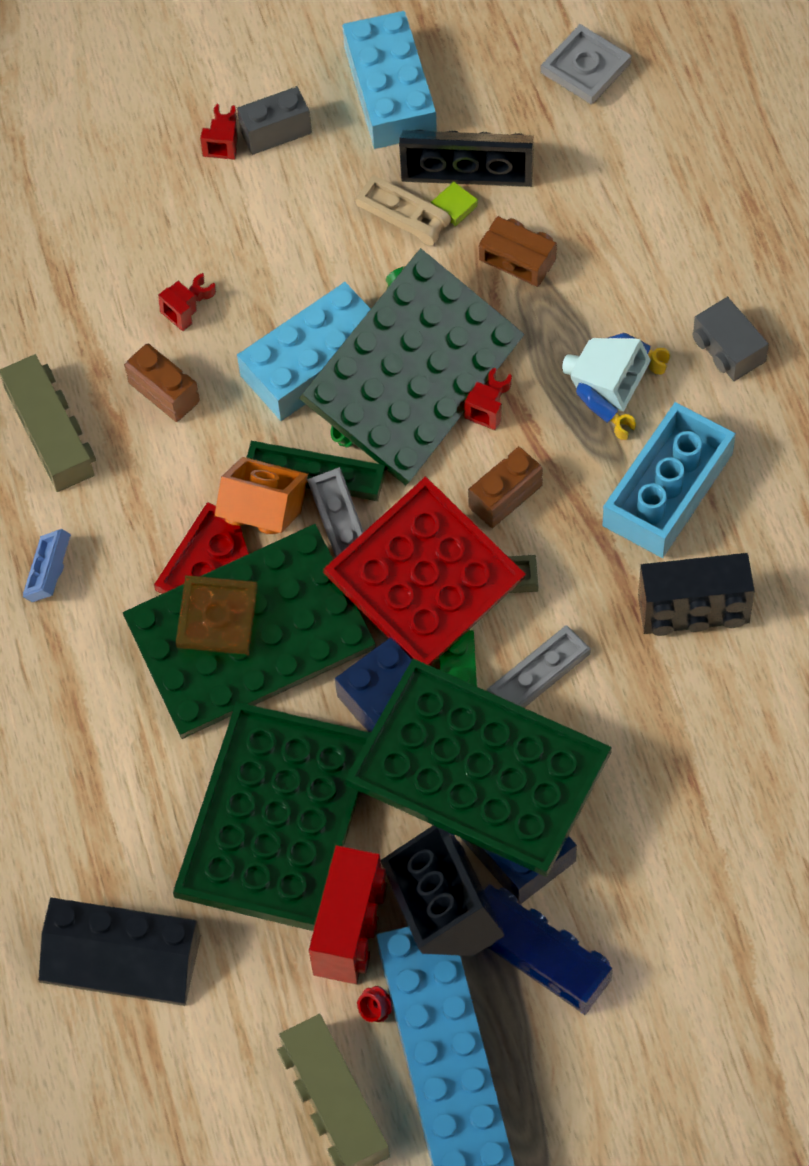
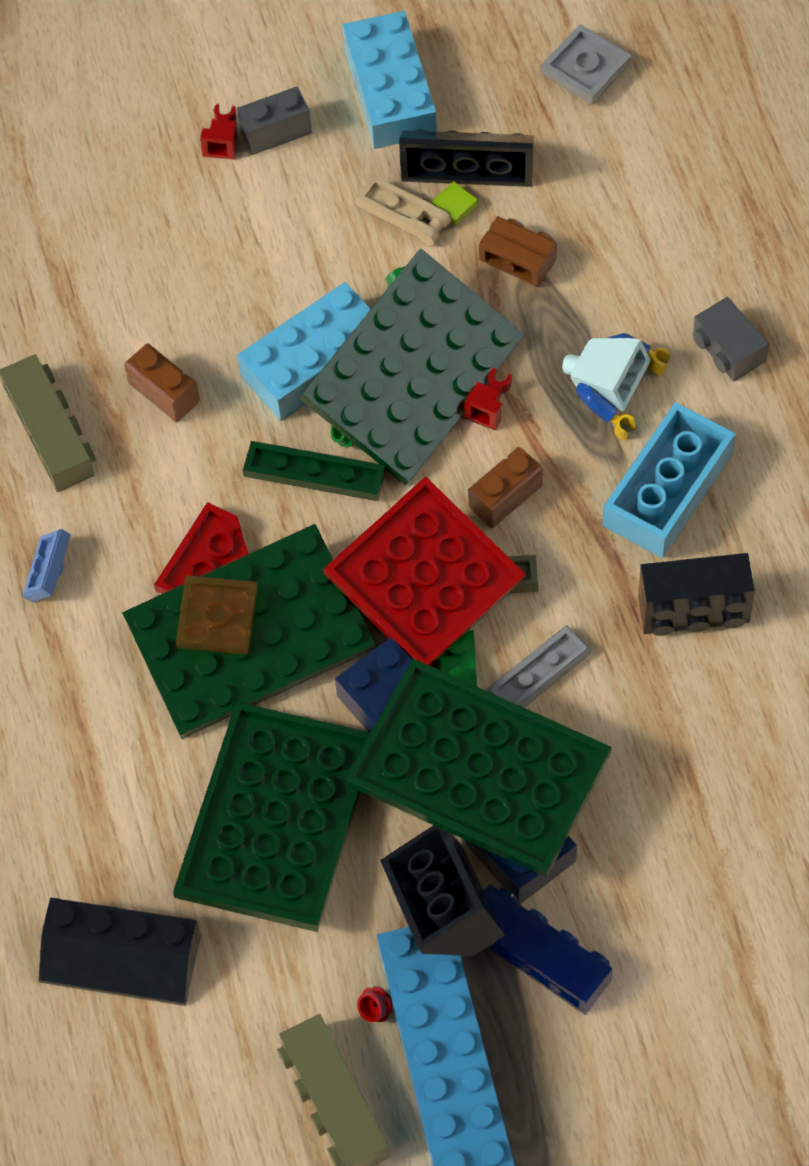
(179, 302): red piece -> none
(261, 495): orange brick -> none
(336, 509): light grey tile -> none
(347, 915): red brick -> none

